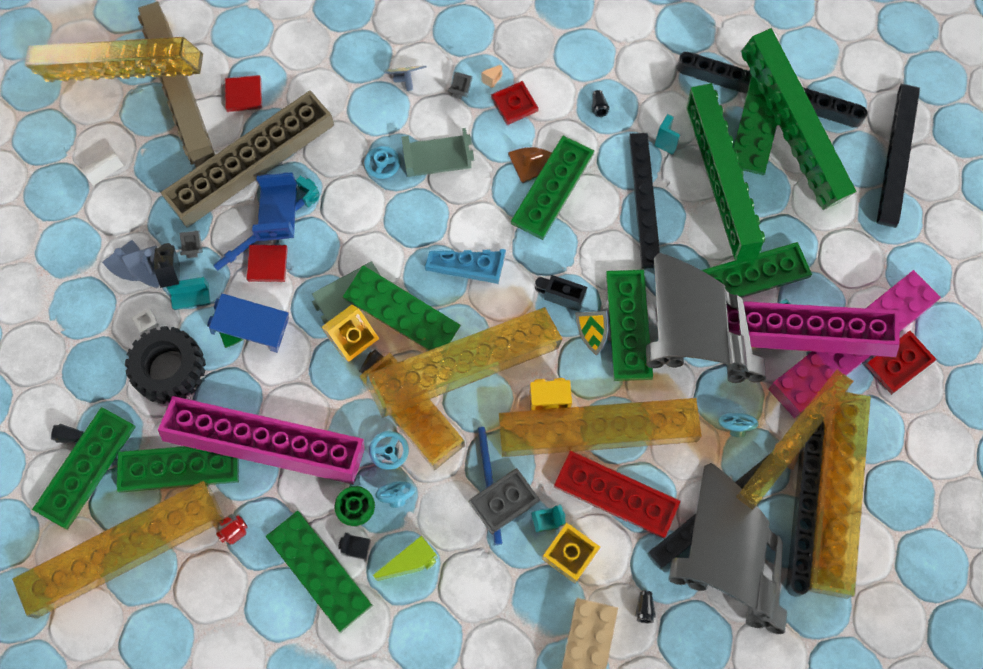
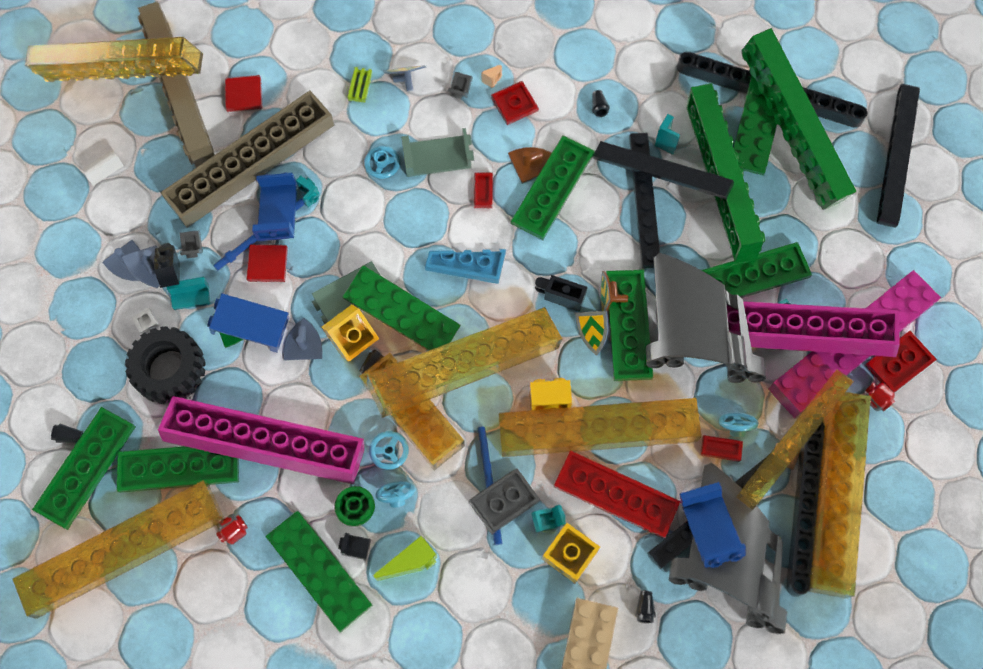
(303, 342): none -> sand blue shield
(362, 72): none -> lime tile
(483, 190): none -> red tile
(609, 293): none -> shield
(664, 170): none -> black tile
(712, 525): none -> blue panel
(721, 448): none -> red tile
(881, 396): none -> red head

